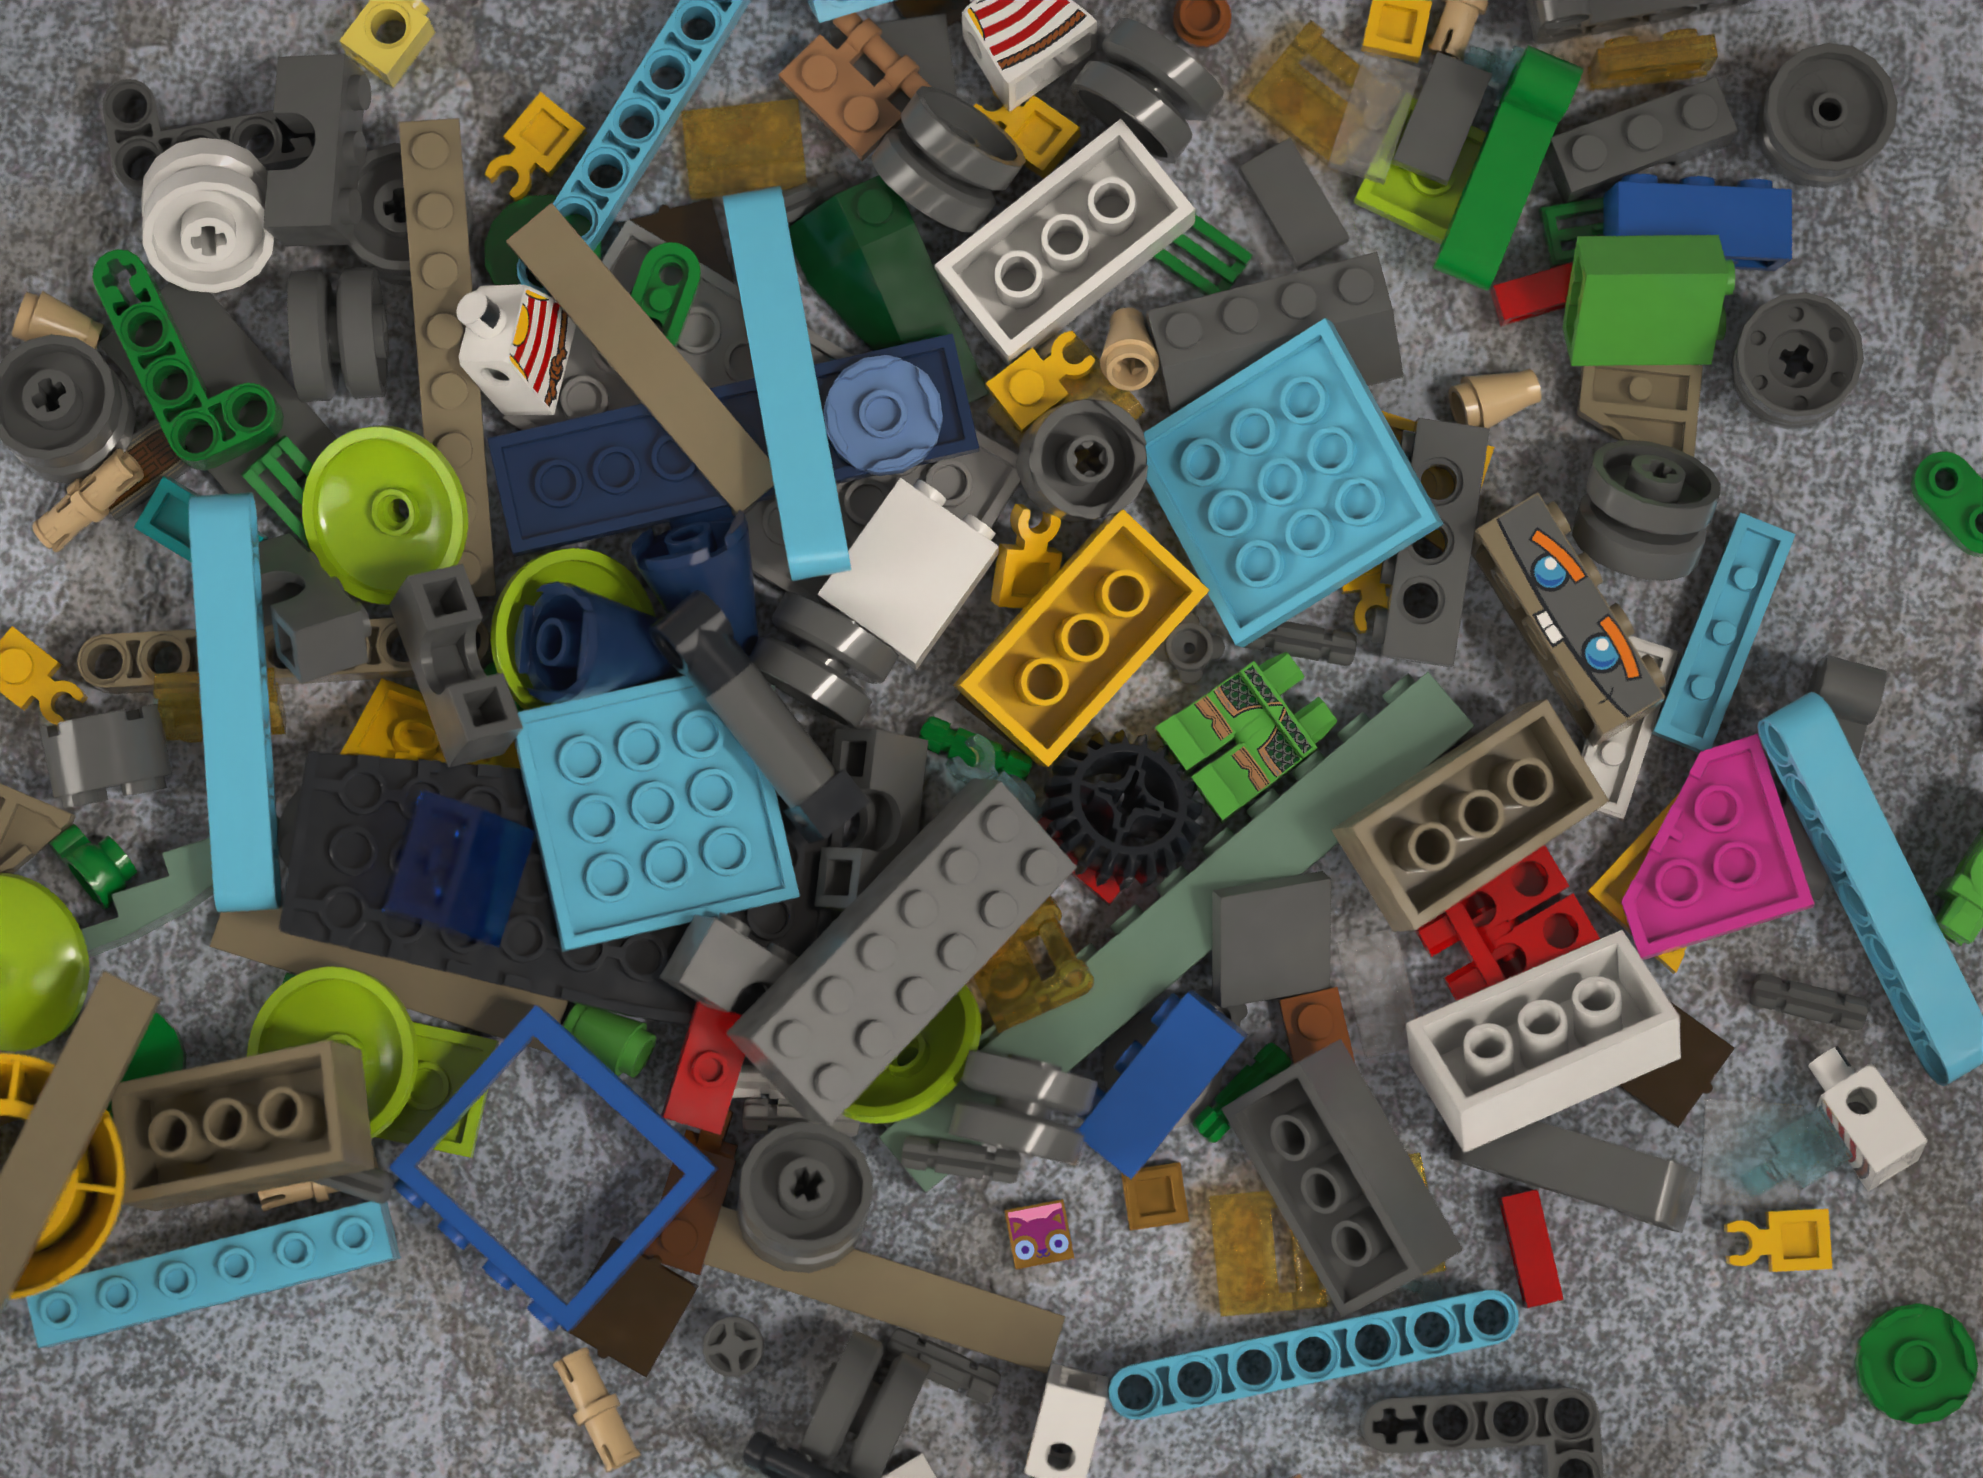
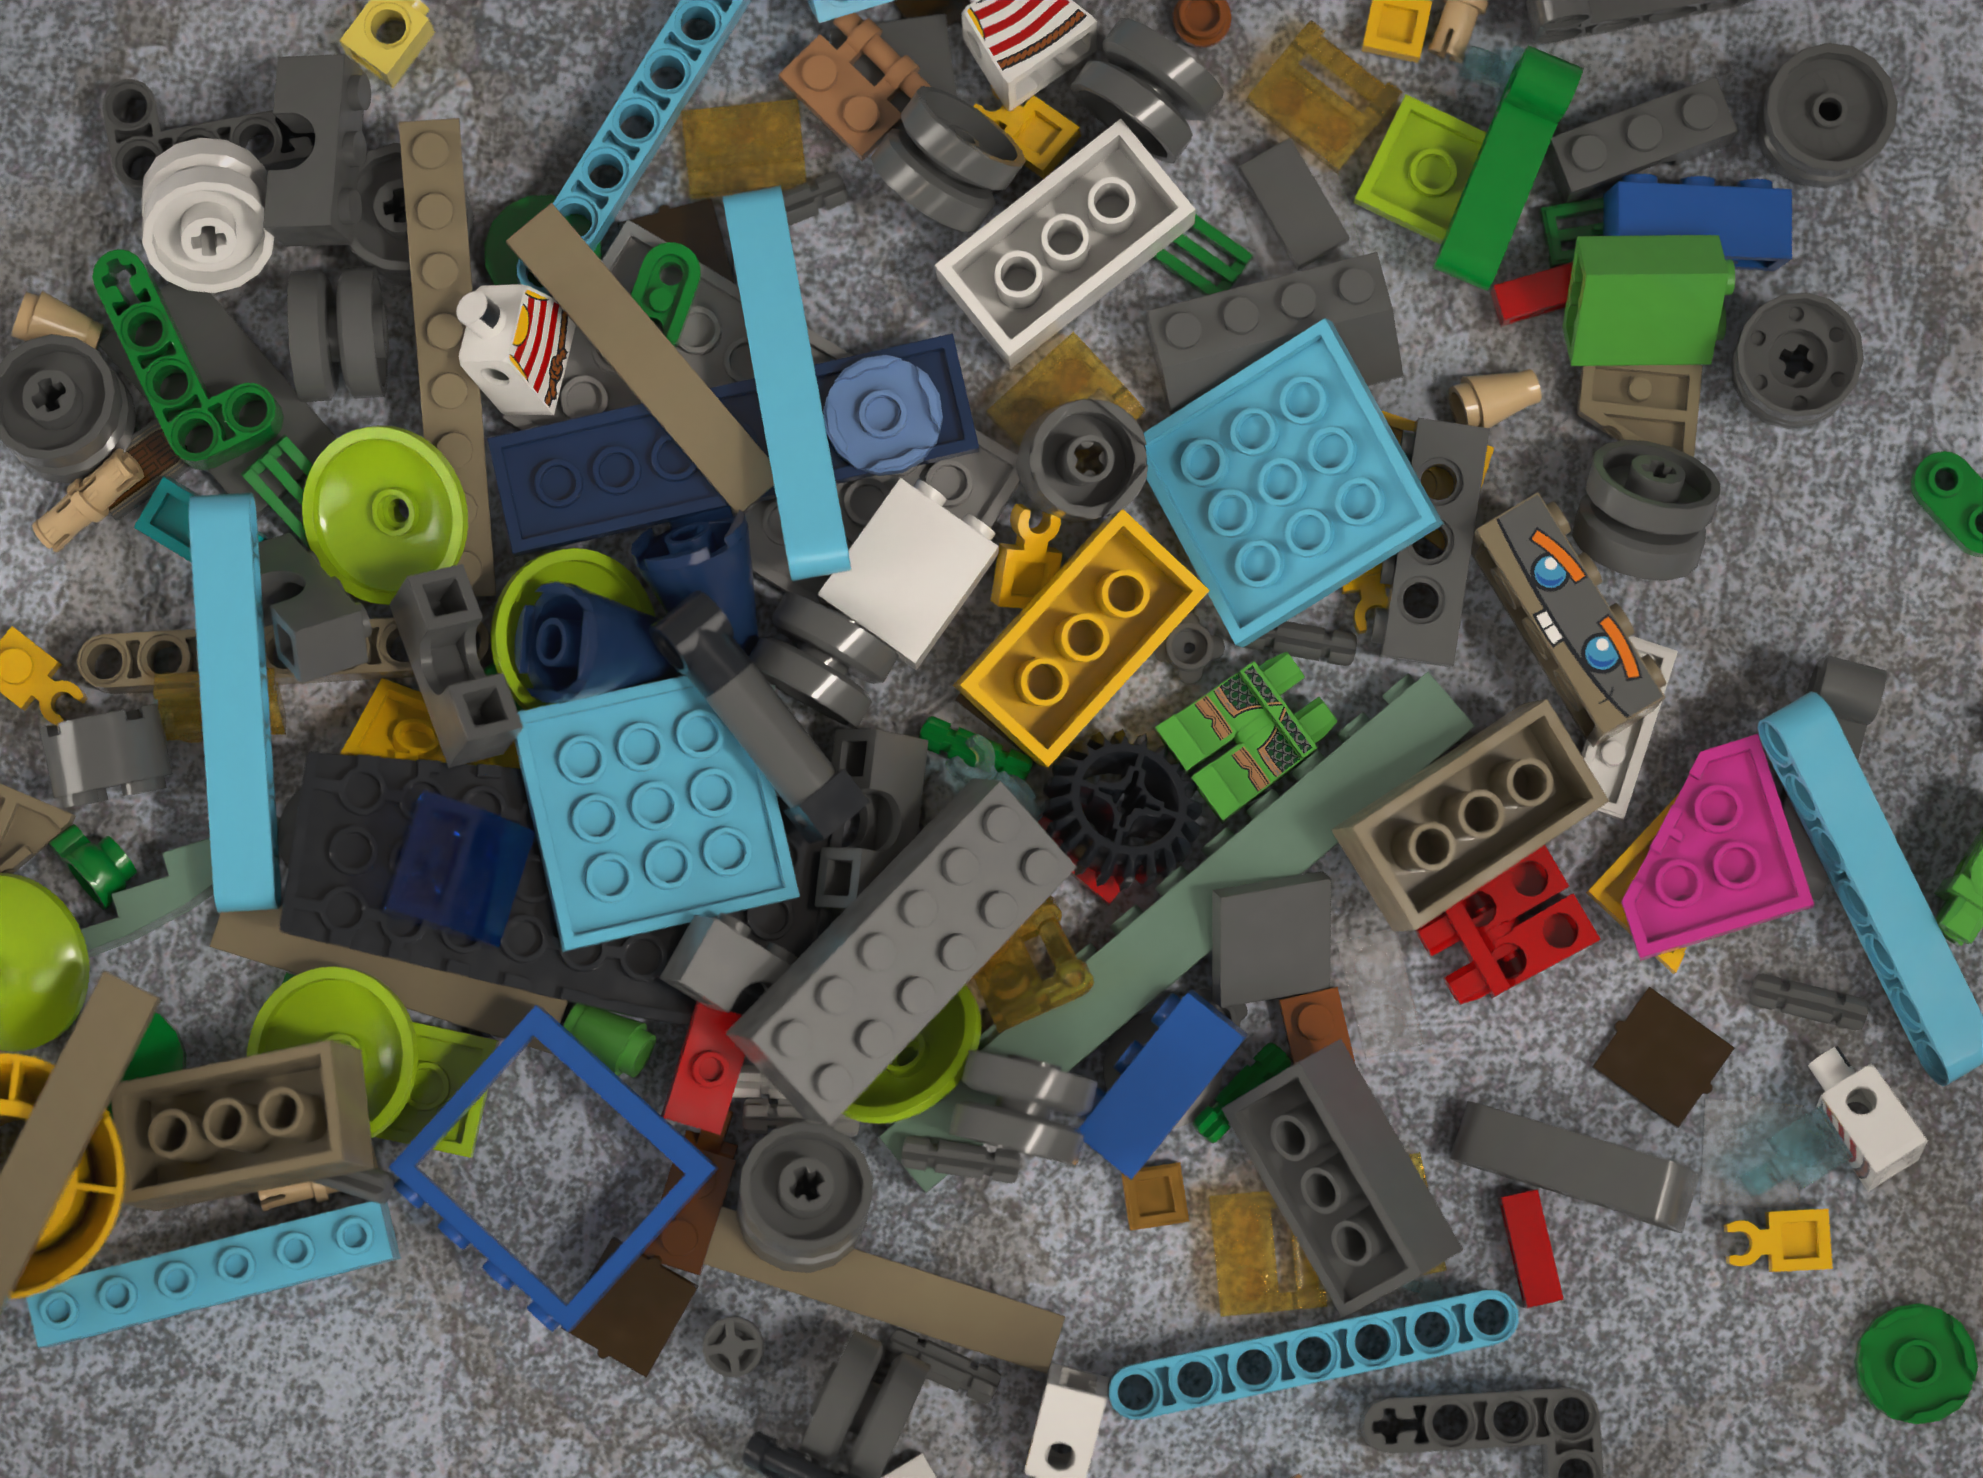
(541, 140): yellow plate -> none
(596, 1409): tan pin -> none
(876, 273): dark green wedge -> none
(1033, 384): yellow plate -> none
(1039, 1234): tile -> none
(1128, 353): tan cone -> none
(1374, 117): clear plate -> none
(1441, 118): dark grey tile -> none
(1543, 1040): white brick -> none
(1632, 63): clear yellow plate -> none
(1723, 633): medium azure plate -> none

